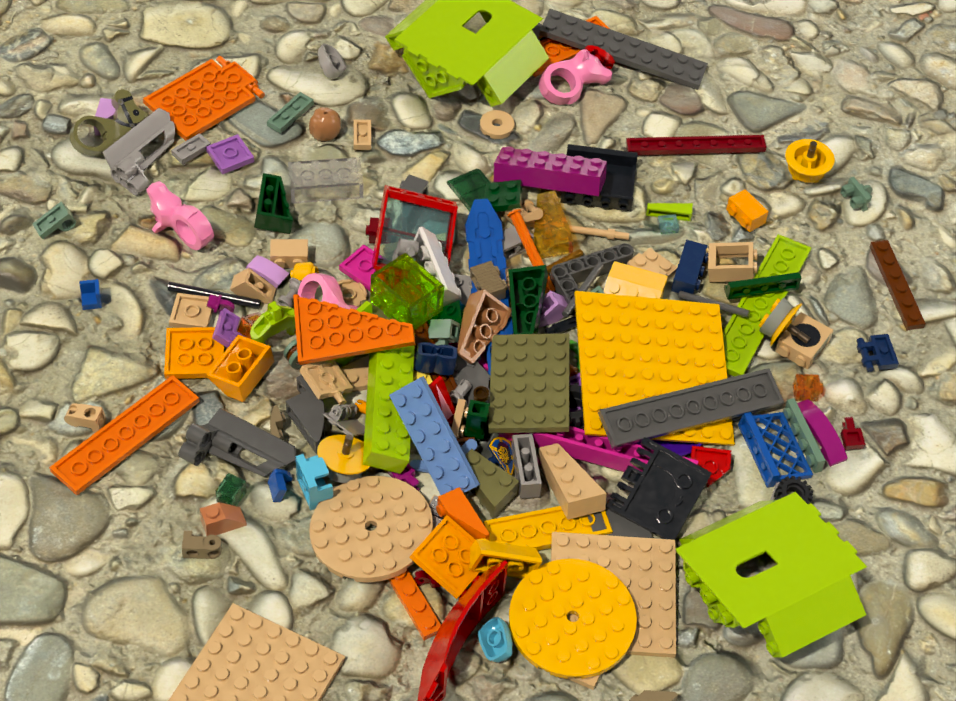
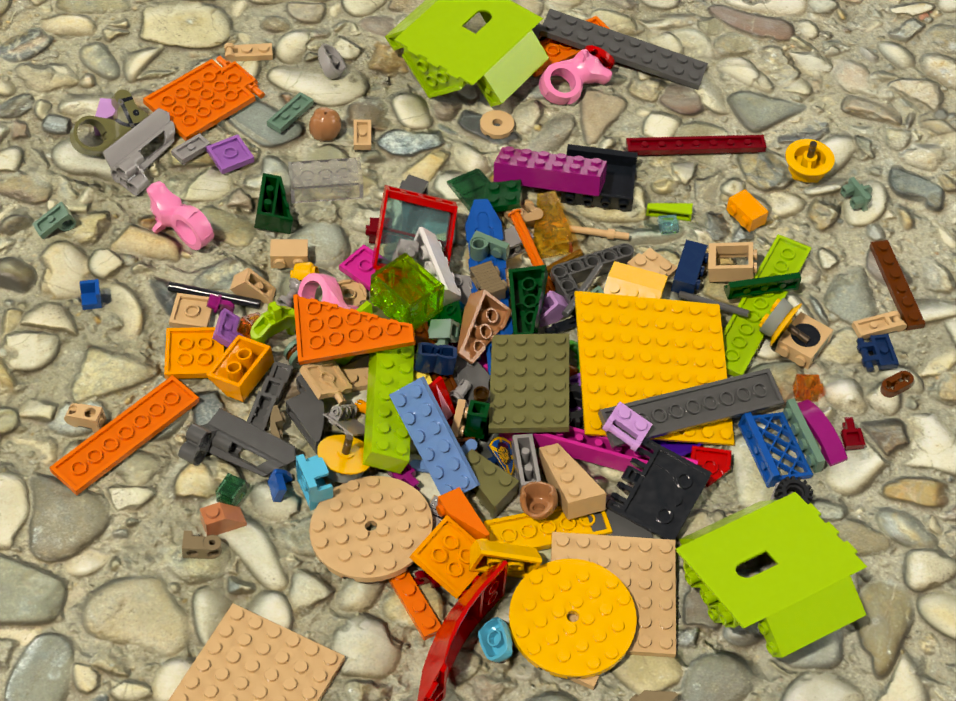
(248, 52): none -> tan plate
(268, 270): lavender slope -> none
(270, 394): none -> dark grey slope
(483, 244): none -> sand green plate
(538, 499): none -> medium nougat piece
(629, 422): none -> lavender plate
(879, 324): none -> tan plate
(899, 387): none -> reddish brown beam

